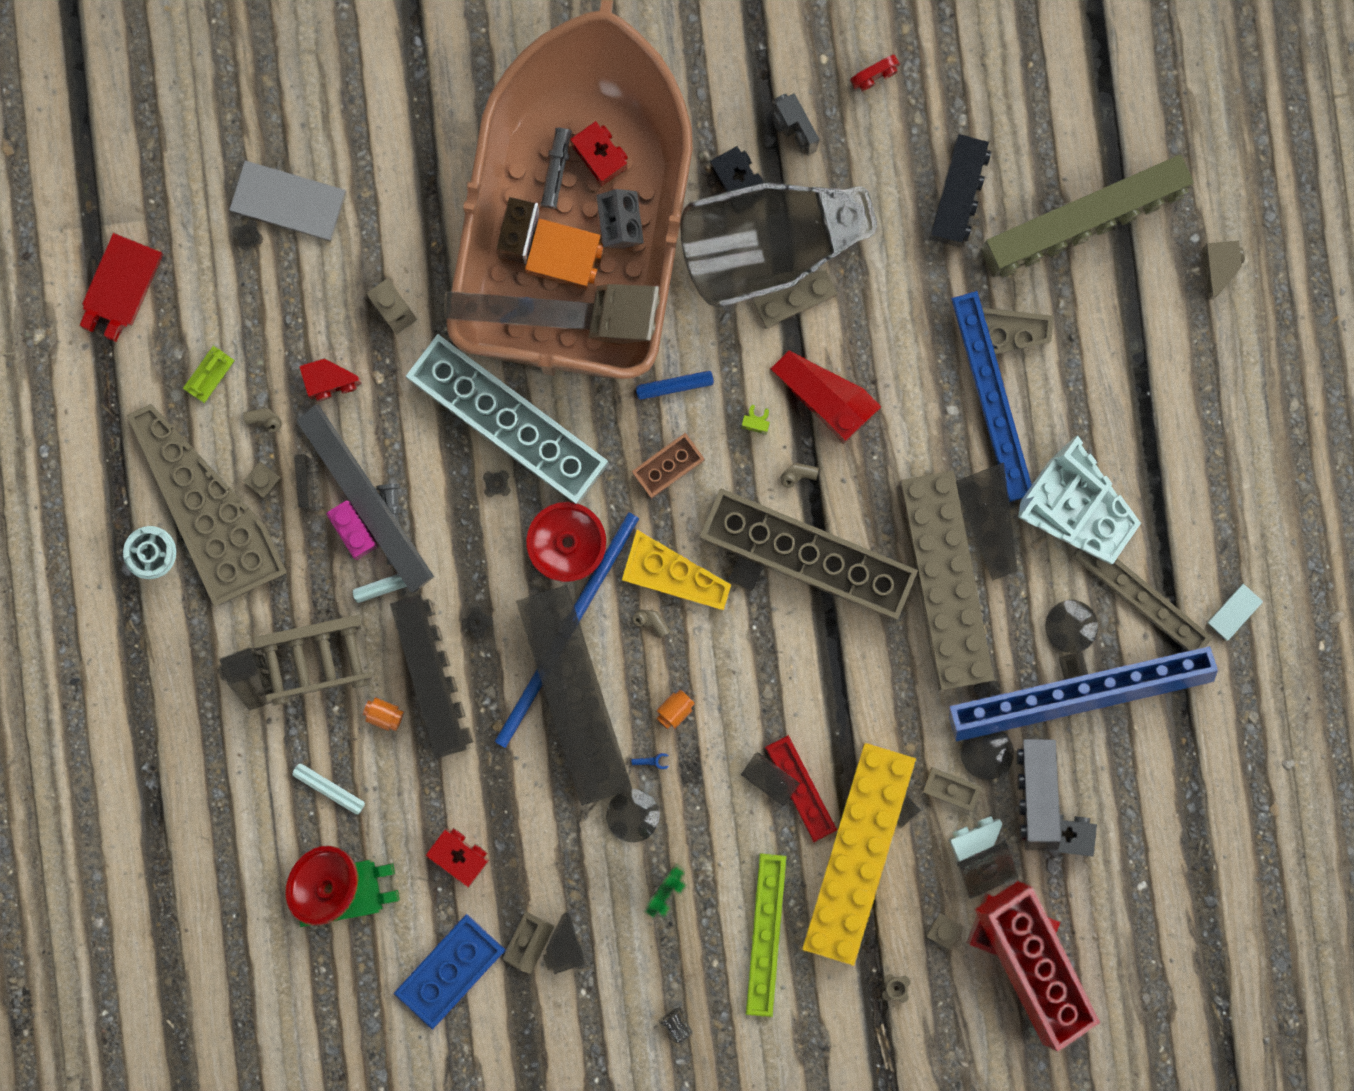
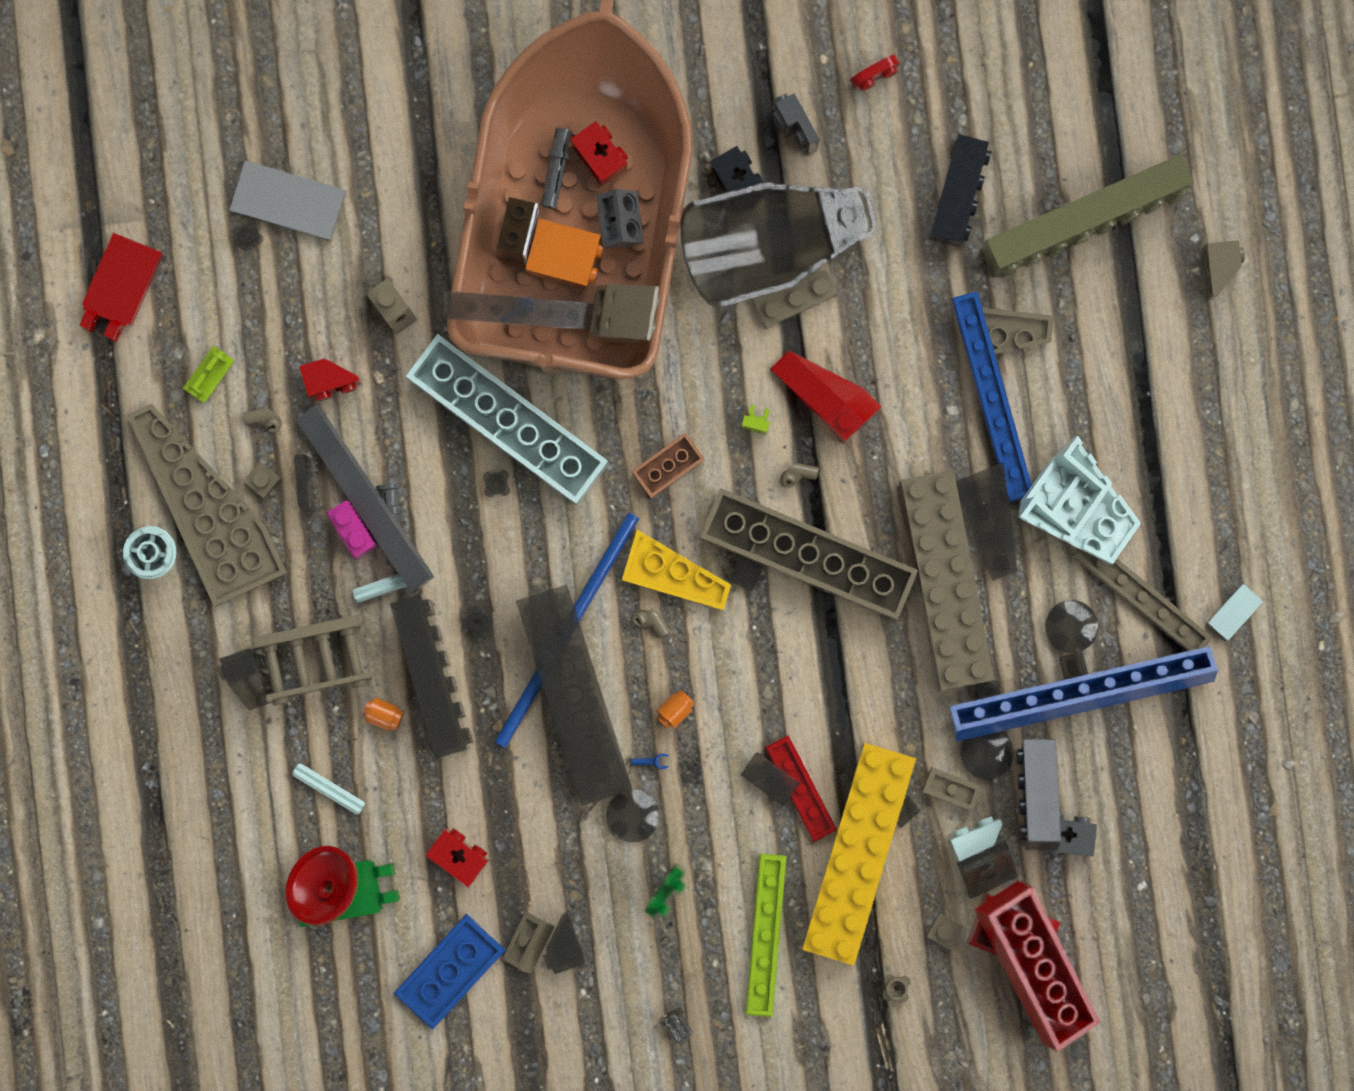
(547, 536): red dish -> none
(674, 385): blue axle -> none

